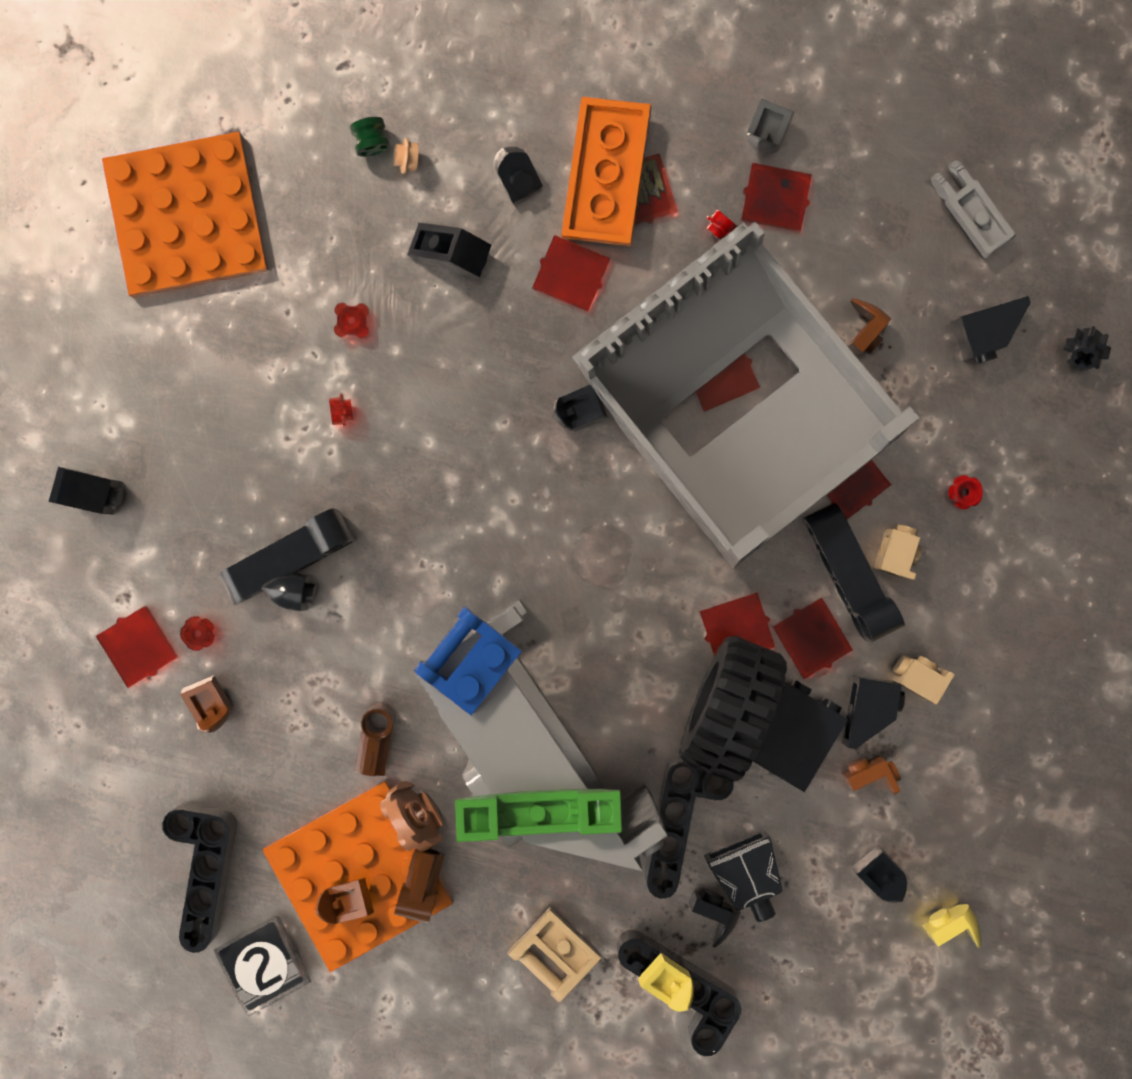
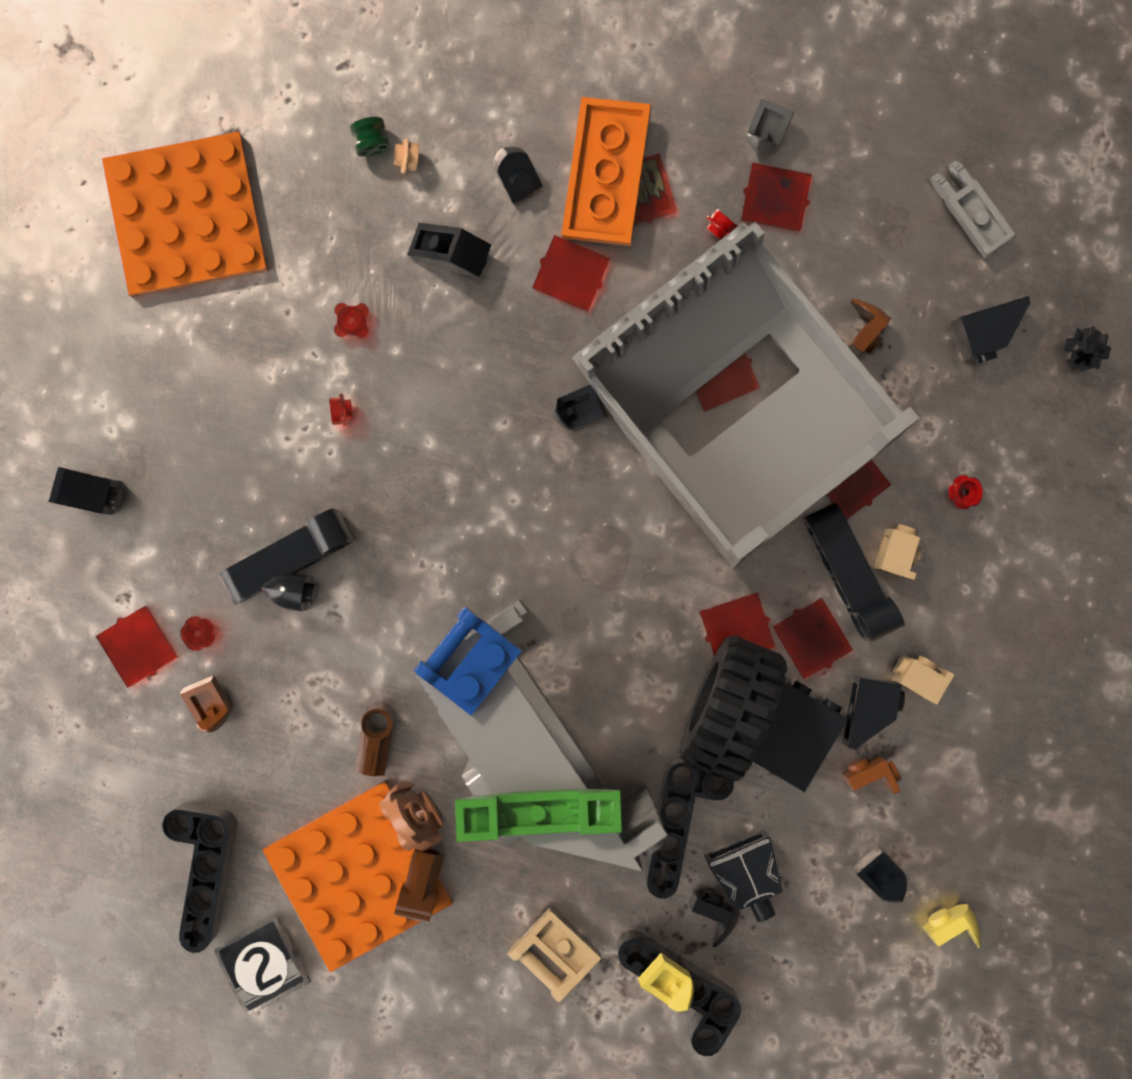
(344, 902): dark orange plate -> none

